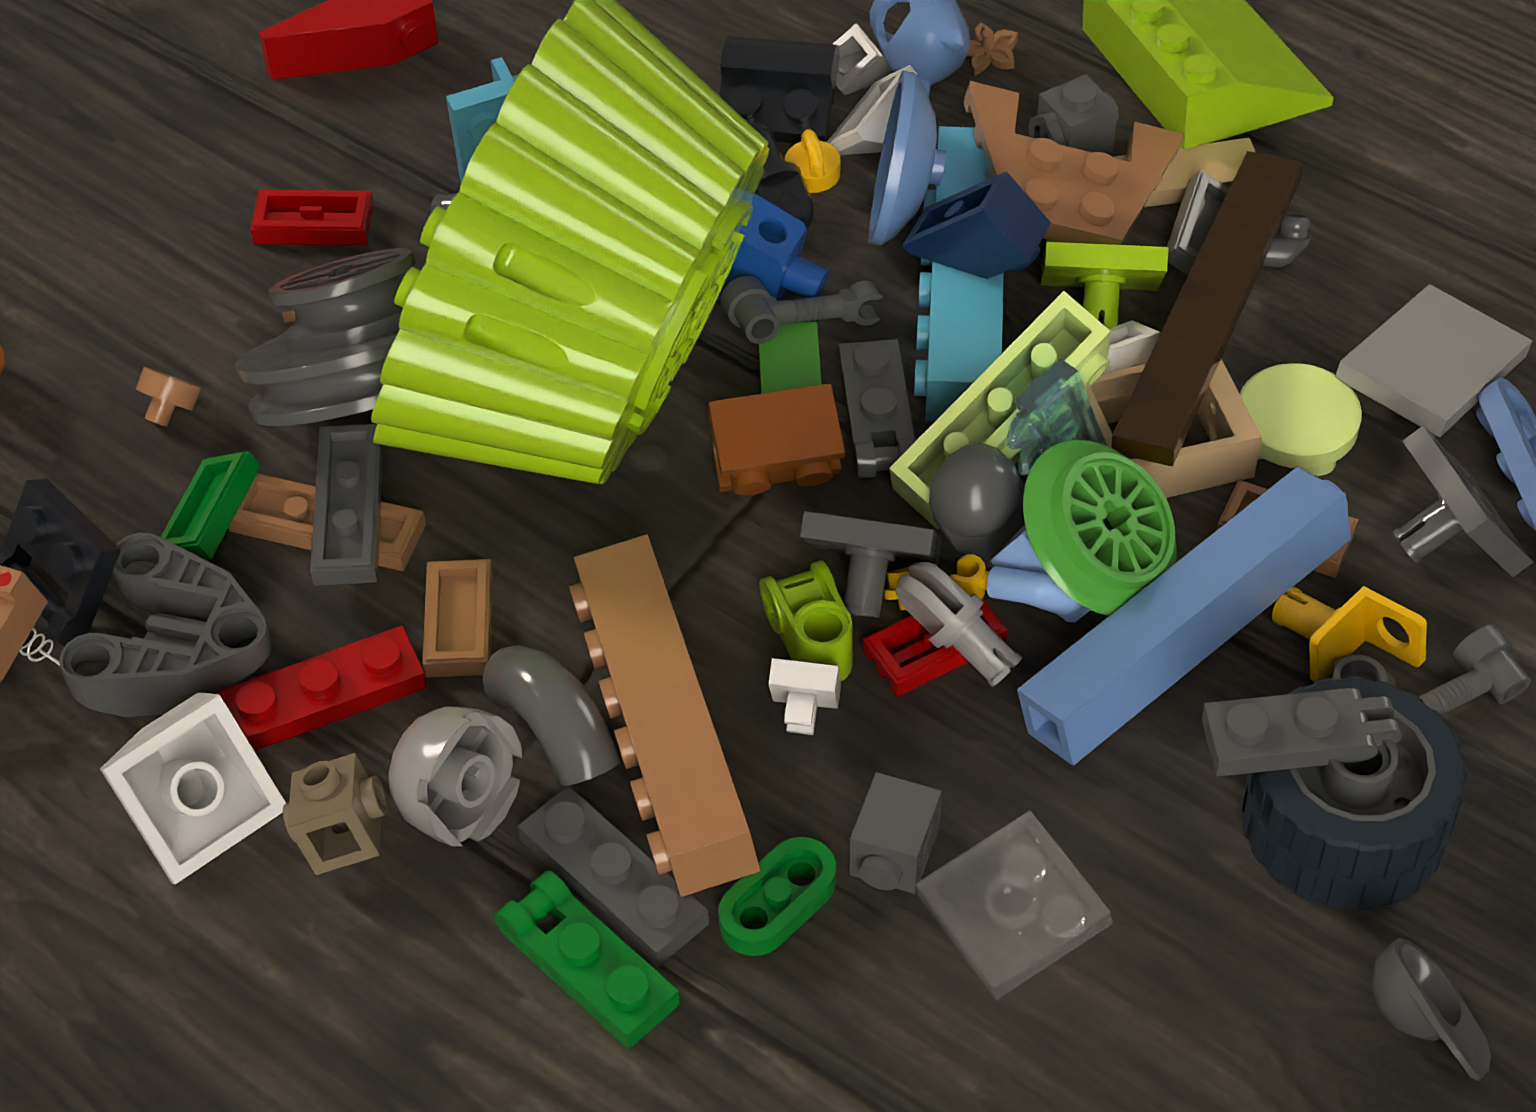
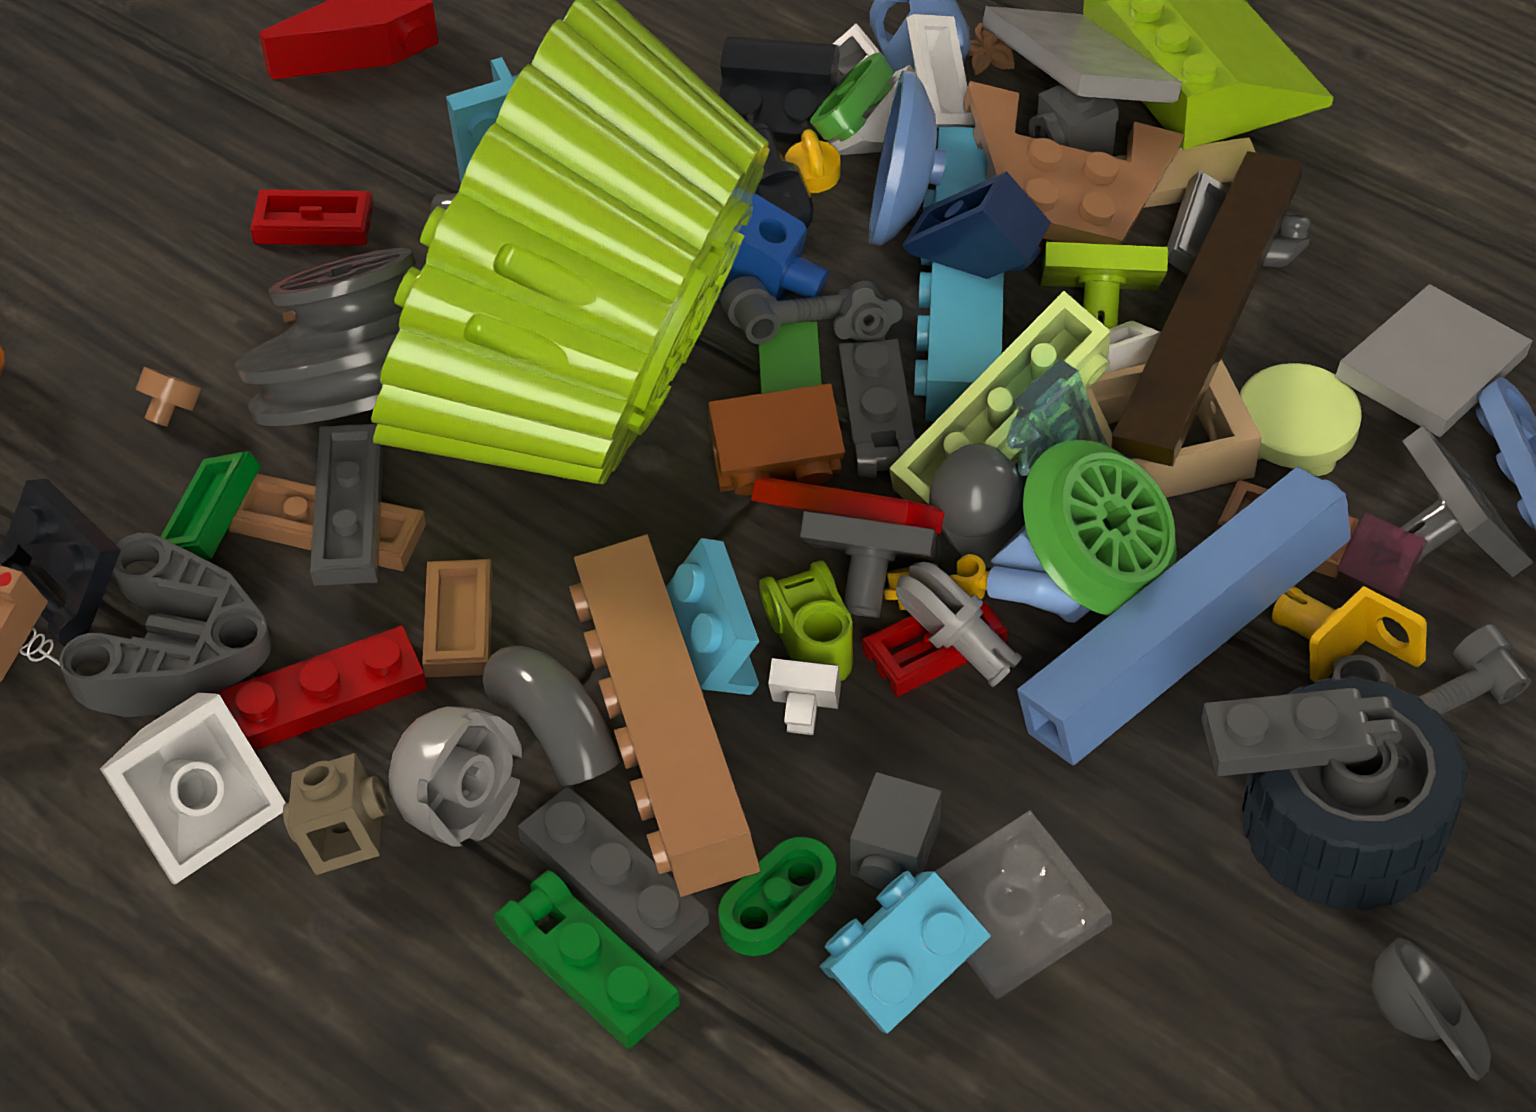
(714, 620): none -> medium azure bracket
(846, 503): none -> red tile
(857, 91): none -> bright green plate
(865, 302): none -> dark grey plate
(903, 947): none -> medium azure bracket
(940, 67): none -> white slope
(1081, 55): none -> light grey tile
(1382, 555): none -> clear pink tile

